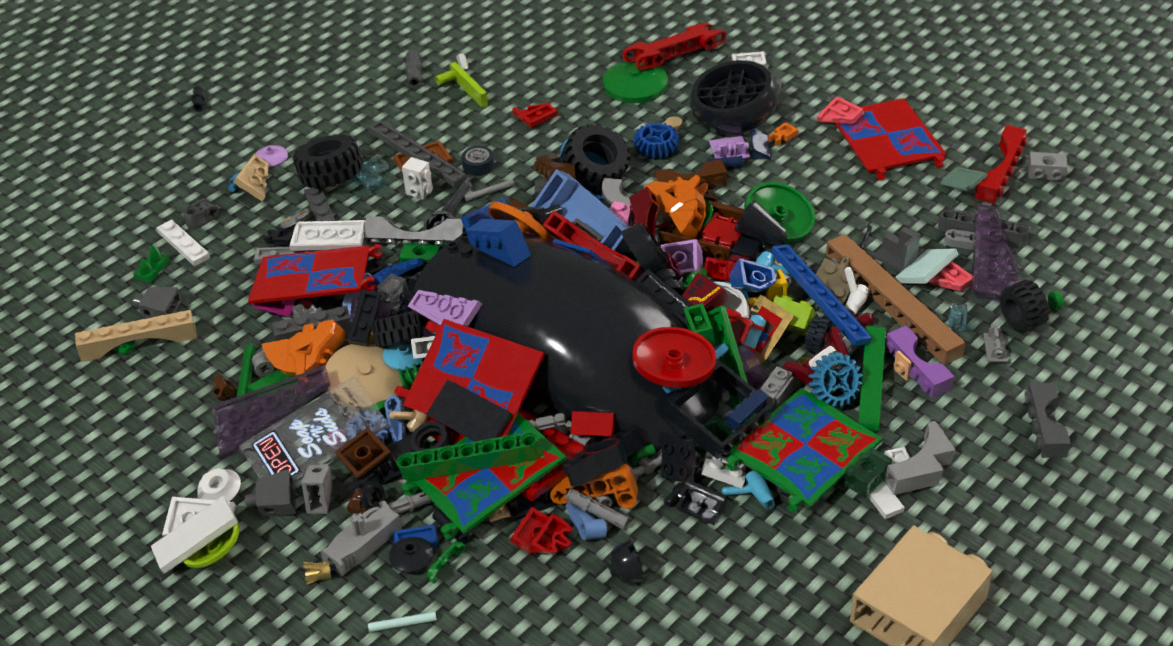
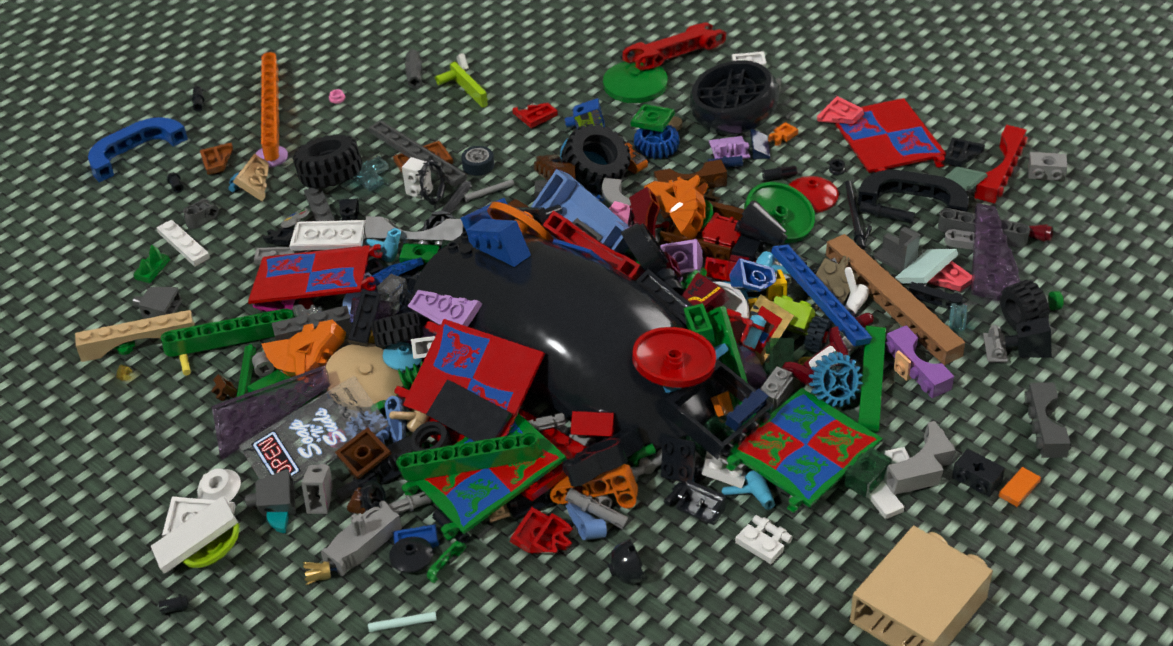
(123, 373): none -> clear yellow hinge
(130, 137): none -> blue arch
(174, 180): none -> black pin
(174, 604): none -> black pin
(185, 364): none -> light yellow piece
(216, 158): none -> dark orange wing
(222, 333): none -> green beam
(270, 107): none -> orange beam
(278, 520): none -> teal tile
(337, 96): none -> bright pink plate
(349, 209): none -> black piece
(389, 246): none -> medium azure piece
(441, 189): none -> black piece
(585, 114): none -> blue torso
(637, 161): none -> orange leg
(652, 117): none -> green plate
(722, 404): none -> orange tile
(761, 544): none -> white plate
(779, 173): none -> black axle
(779, 351): none -> clear green bracket
(818, 191): none -> red dish
(837, 167): none -> black bush
(858, 233): none -> black bar
(883, 211): none -> black pin
(913, 184): none -> black arch
(935, 296): none -> black plate
(962, 151): none -> black wing
(978, 472): none -> black brick
(1019, 486): none -> orange tile
(1032, 339): none -> black torso
(1041, 232): none -> dark red cone

